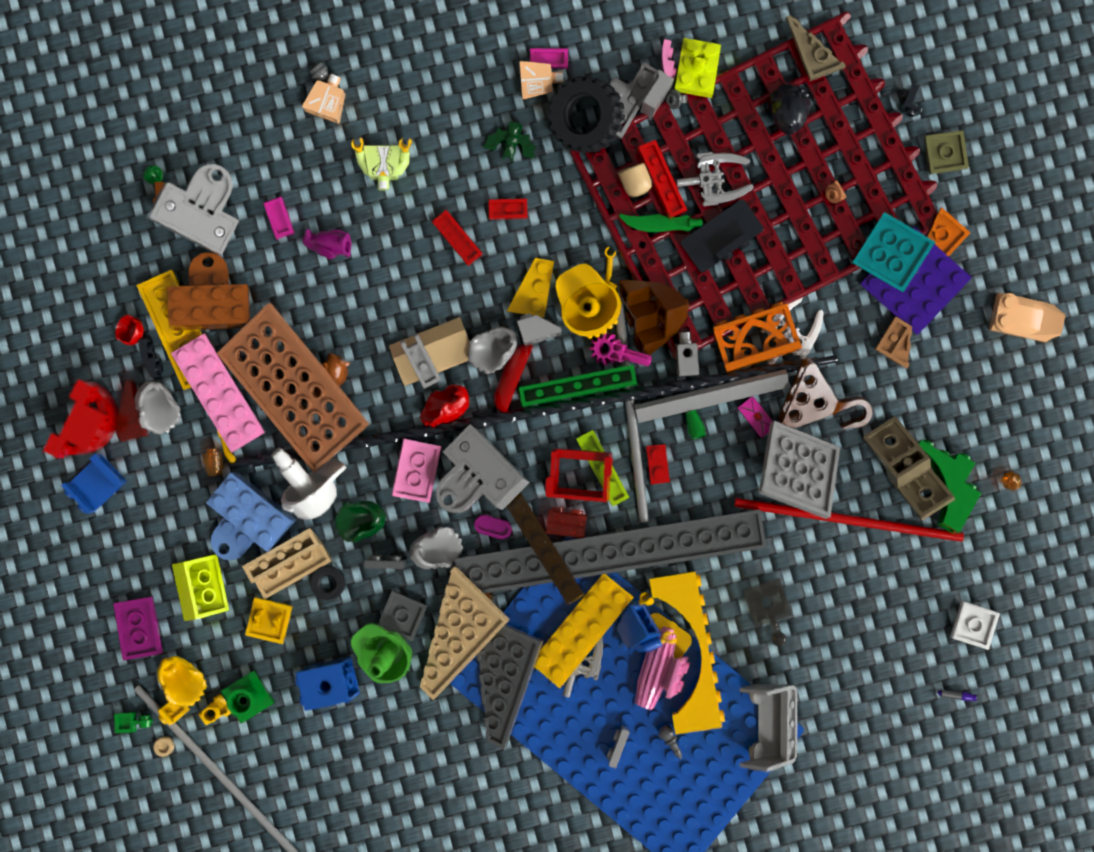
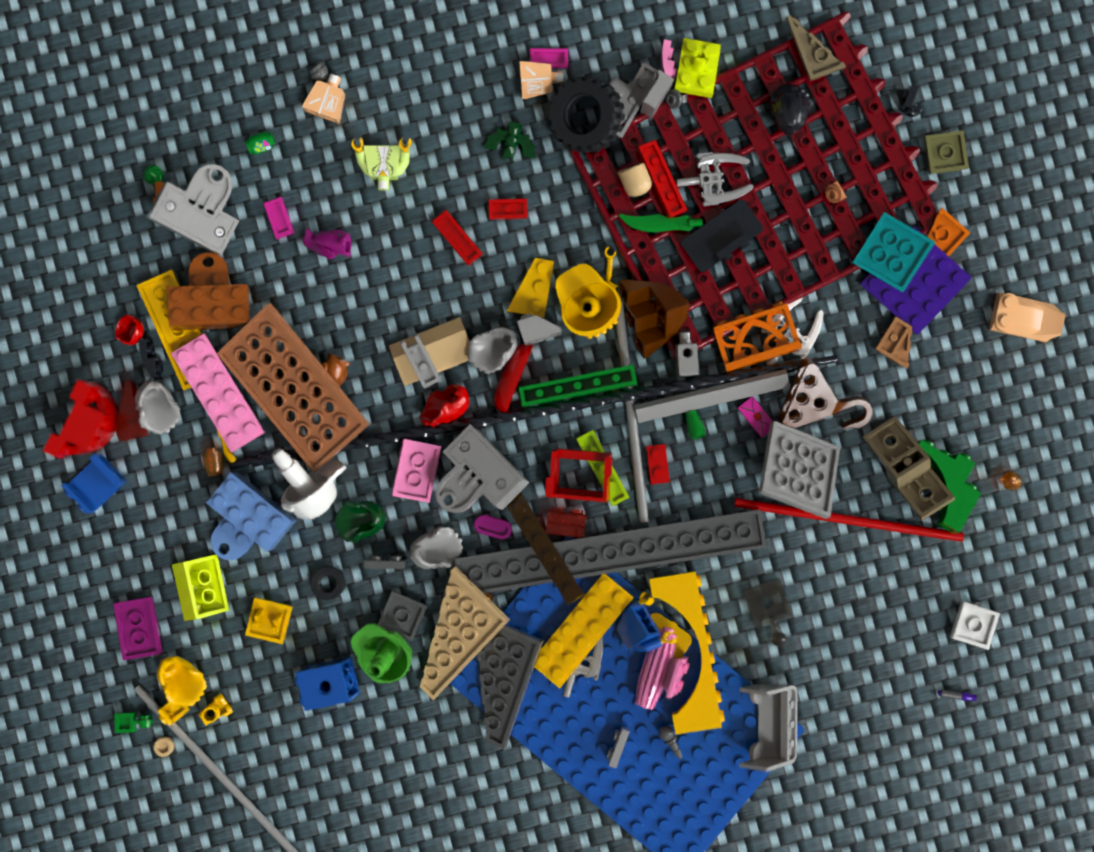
(253, 690): green plant -> none
(260, 142): none -> green brick
(287, 563): tan slope -> none
(617, 351): dark pink gear -> none

